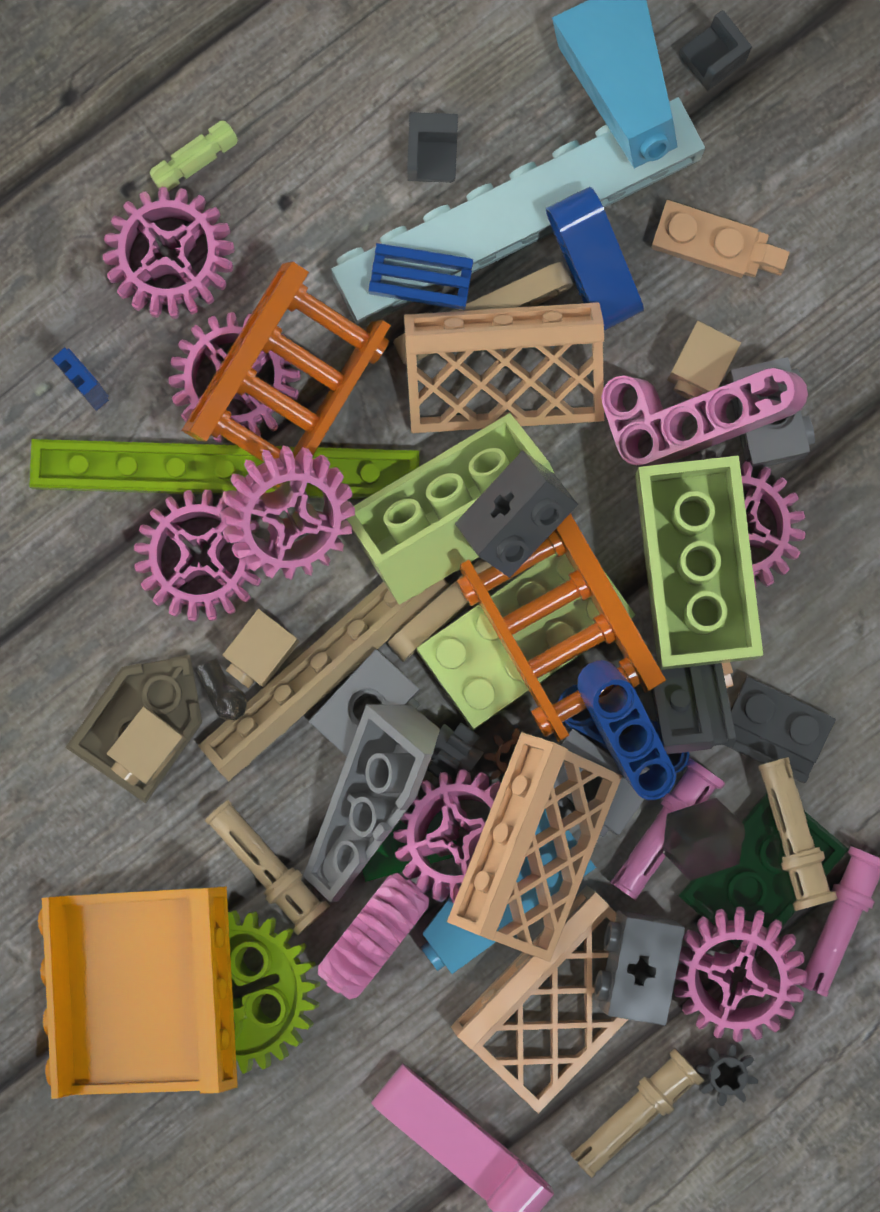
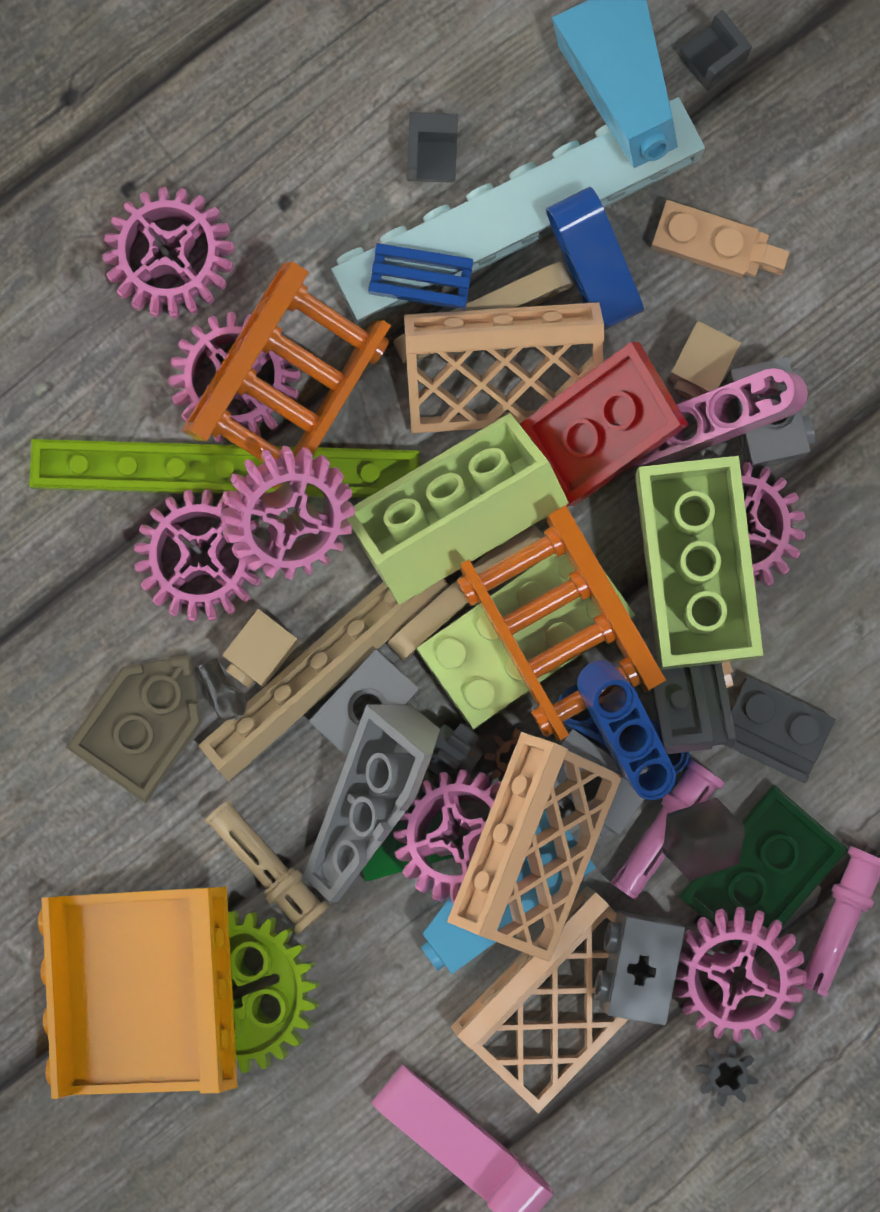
(81, 378): blue tile -> none
(145, 748): tan brick -> none
(194, 156): yellowish green axle -> none
(373, 936): bright pink gear -> none
(516, 514): dark grey brick -> none
(605, 422): none -> plate
(654, 1097): tan pin -> none
(802, 858): tan pin -> none

